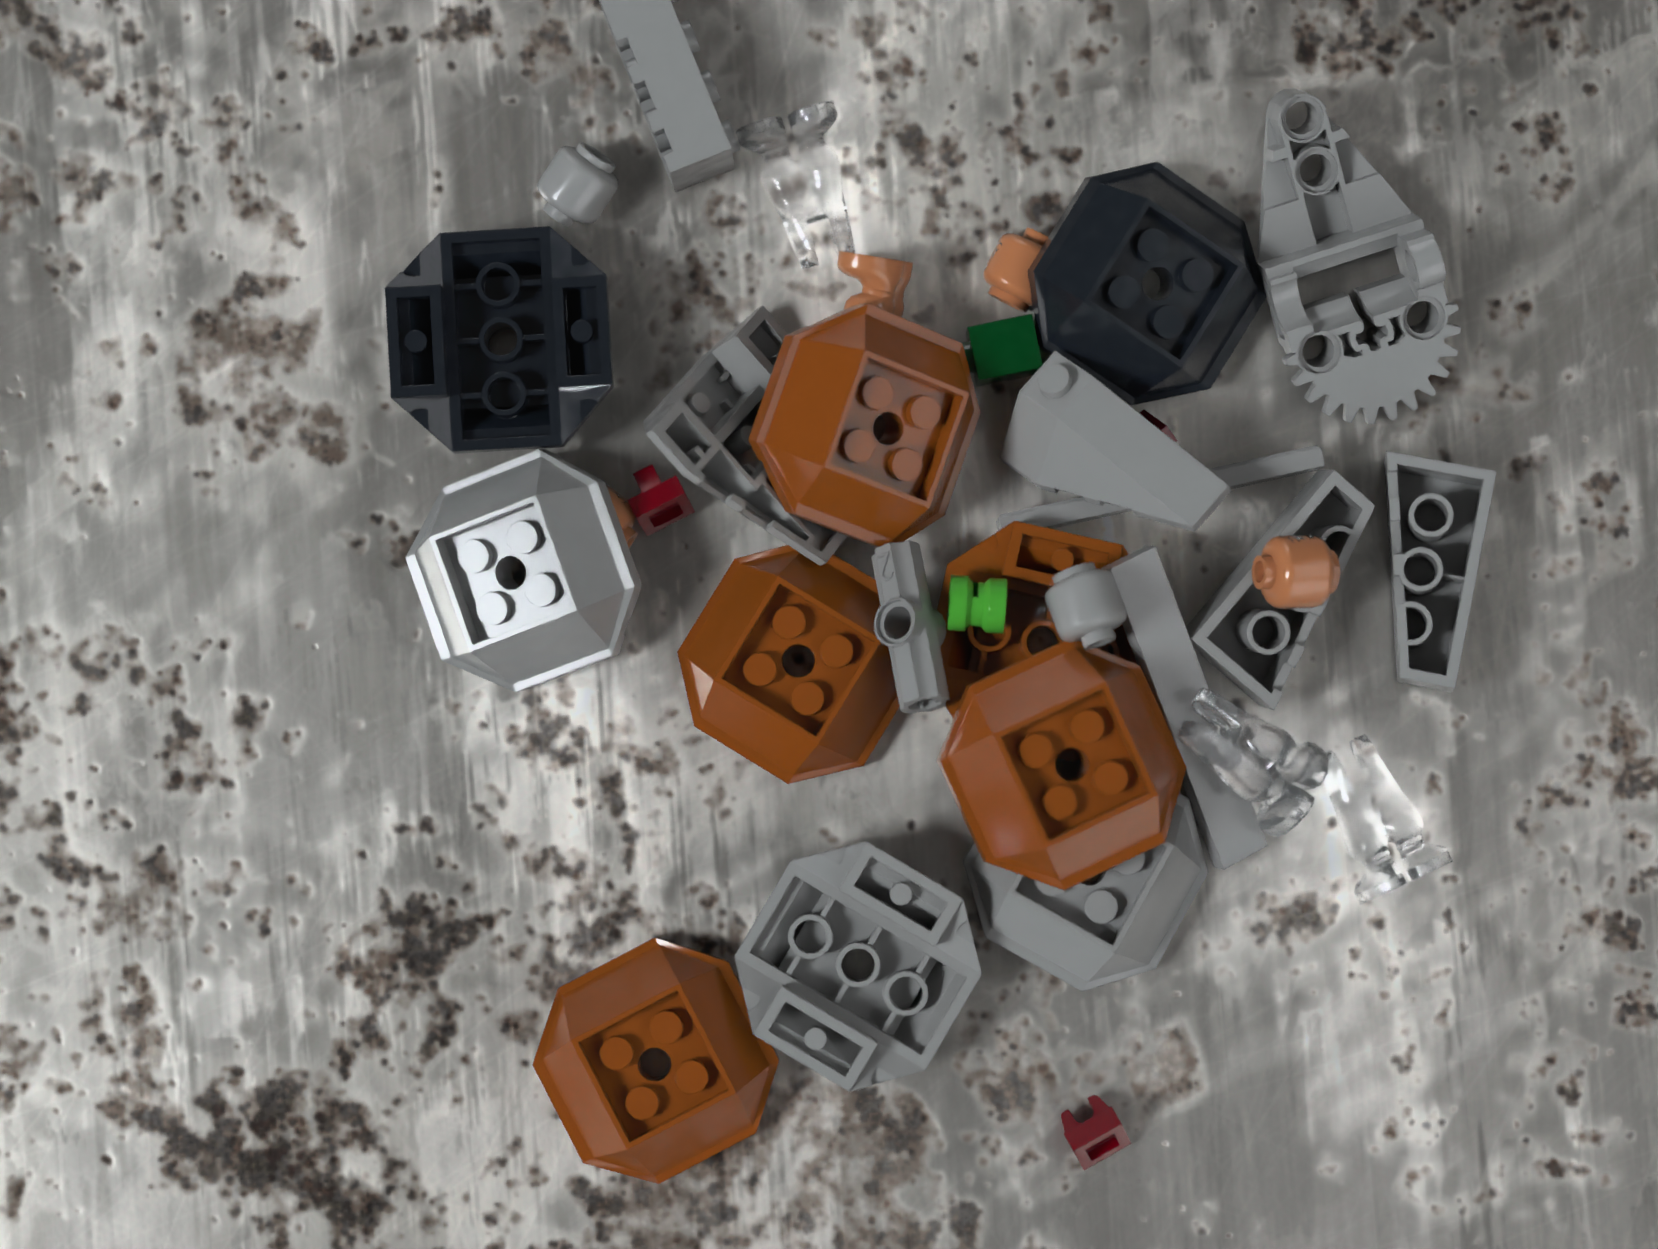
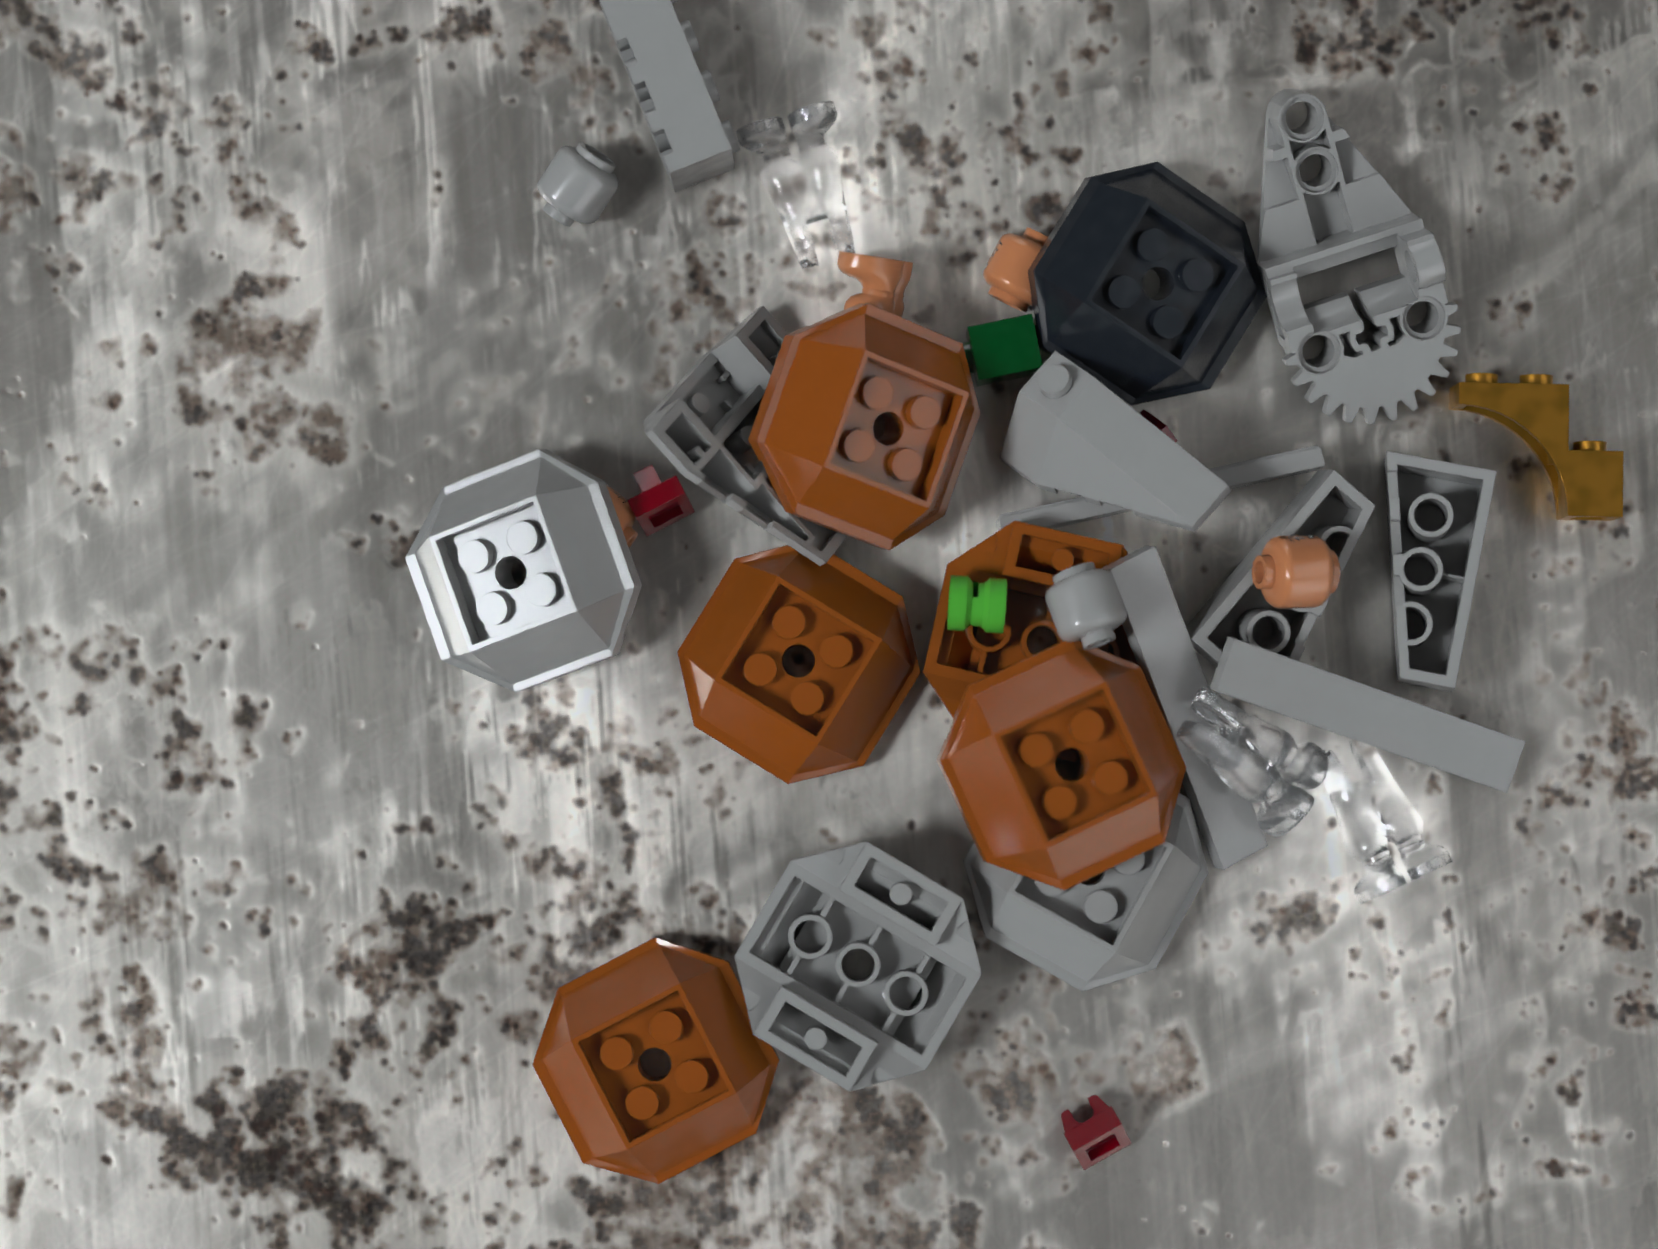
(466, 291): black piece -> none
(910, 627): light grey piece -> none
(1366, 714): none -> light grey tile
(1583, 480): none -> pearl gold arch

